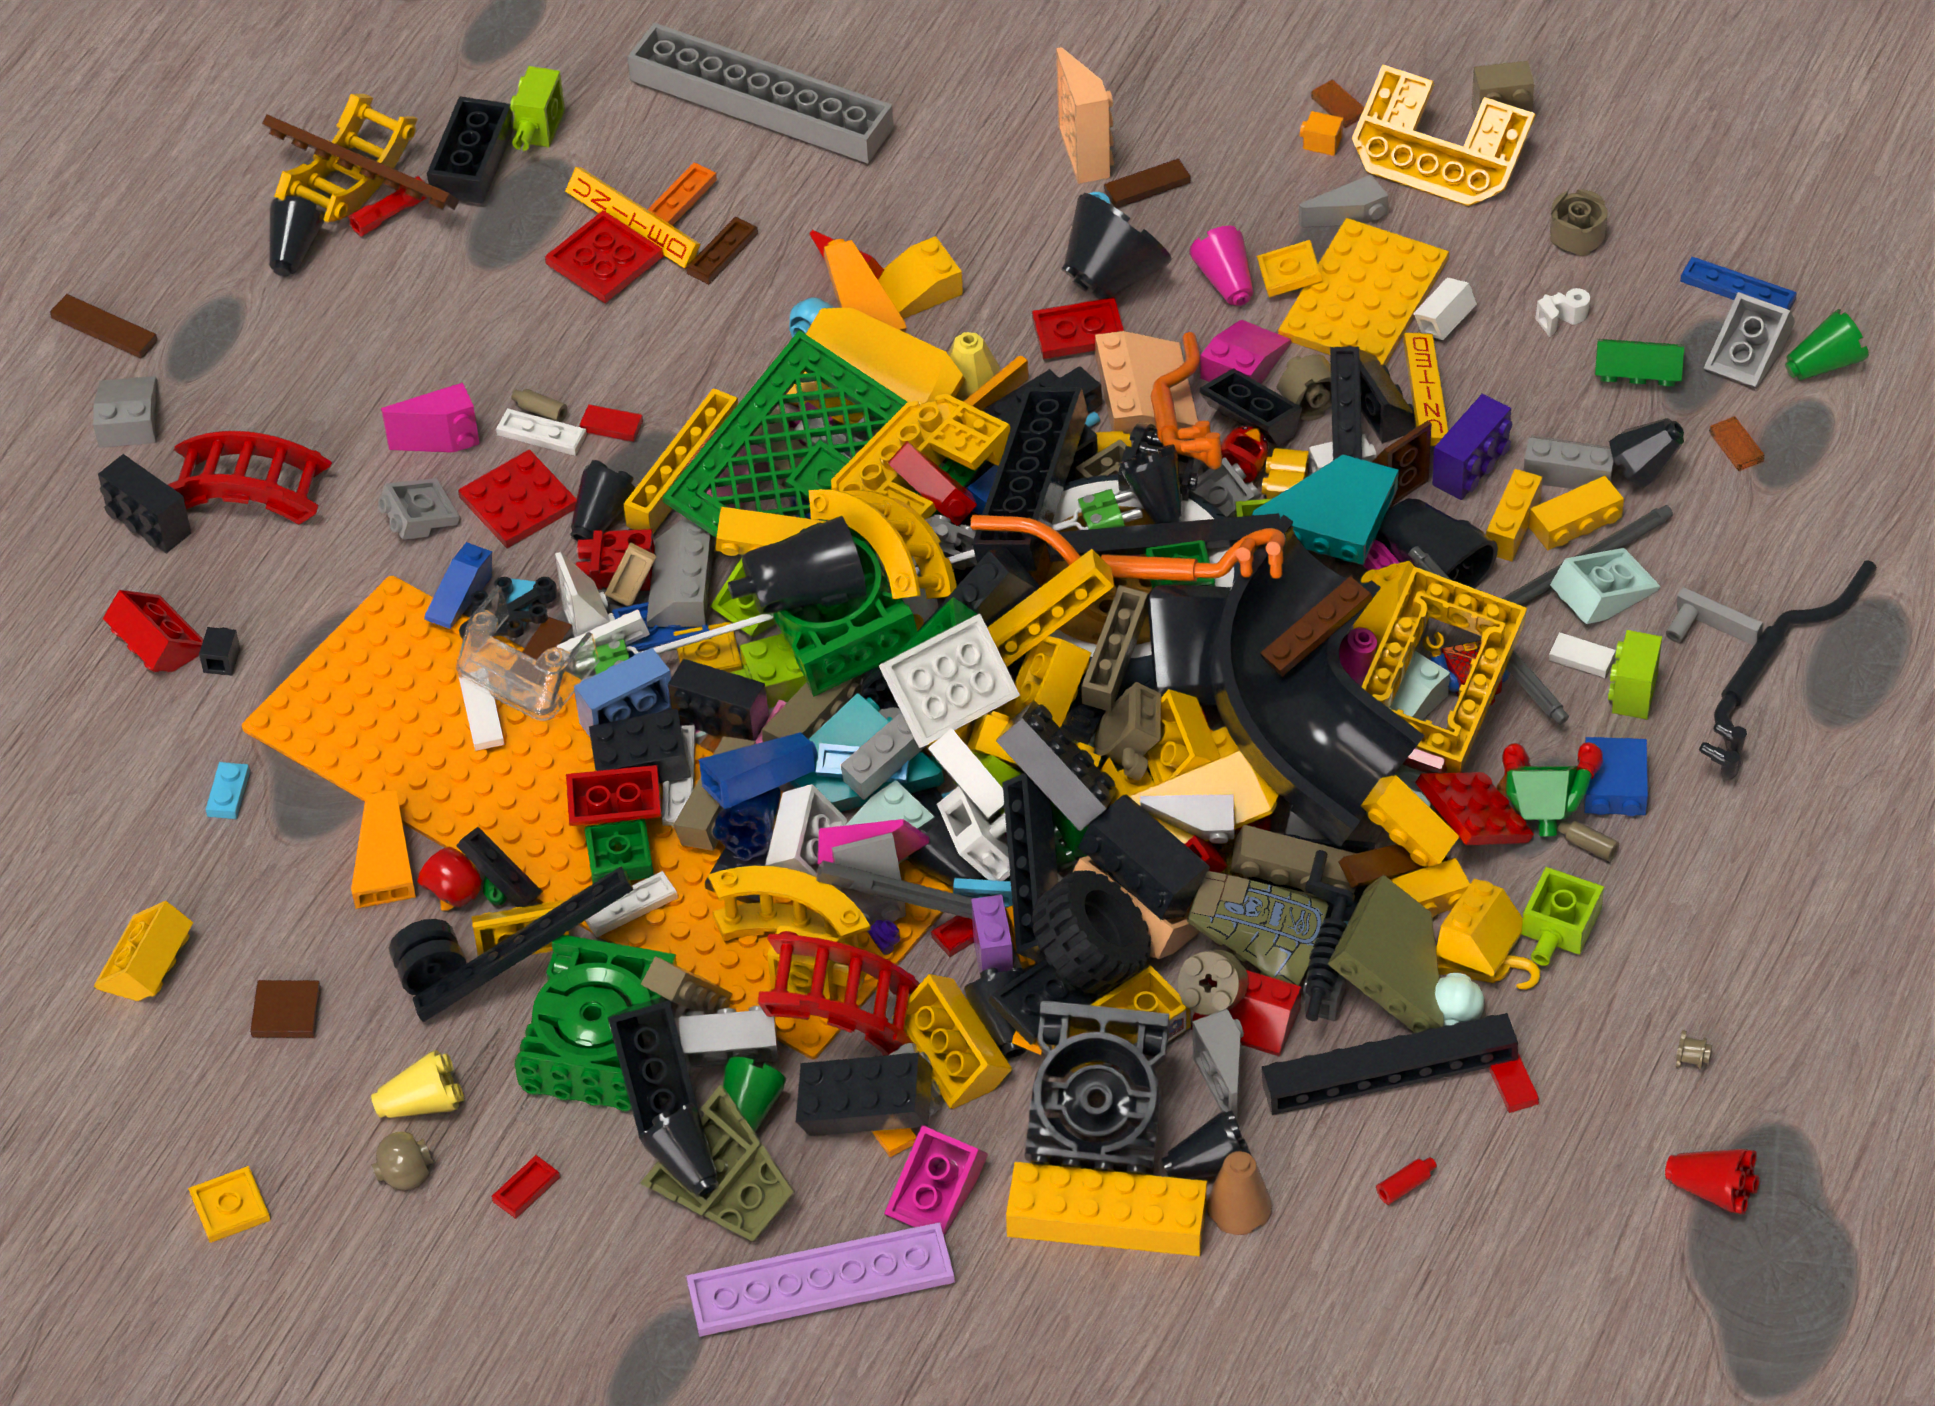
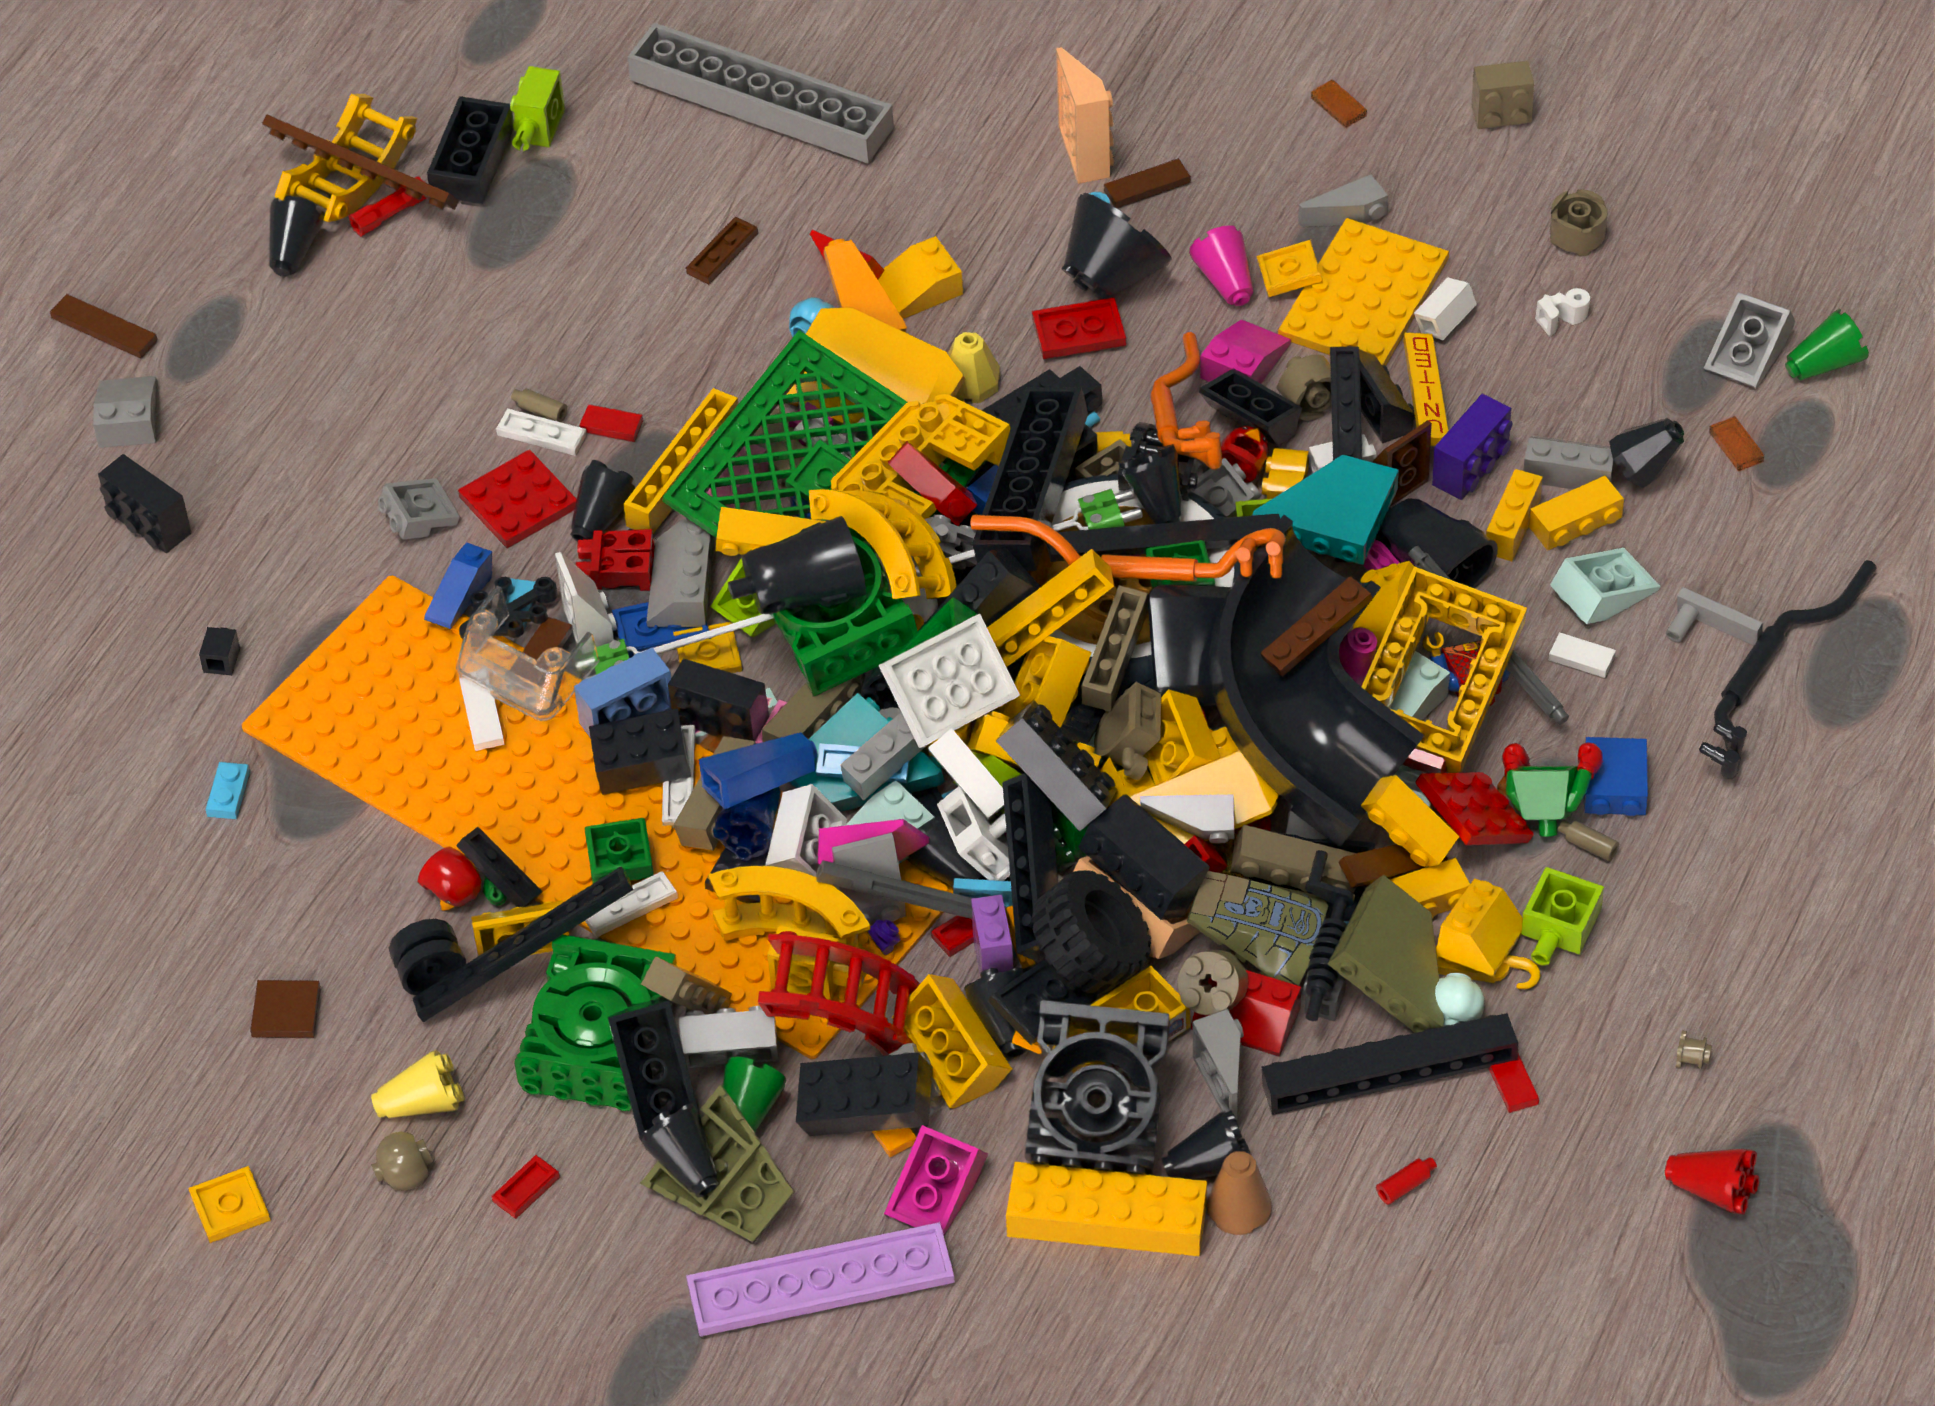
(145, 952): yellow slope -> none
(153, 630): red slope -> none
(238, 487): red fence -> none
(382, 858): light orange slope -> none
(432, 422): dark pink slope -> none
(602, 196): yellow tile -> none
(604, 256): red plate -> none
(613, 795): red slope -> none
(627, 627): white plate -> none
(630, 575): tan tile -> none
(683, 193): orange plate -> none
(774, 664): lime brick -> none
(1001, 384): light orange tile -> none
(1127, 372): light nougat slope -> none
(1322, 133): light orange brick -> none
(1462, 174): yellow slope -> none
(1614, 541): dark grey piece -> none
(1635, 674): lime brick -> none
(1639, 361): green slope -> none
(1729, 283): blue tile -> none

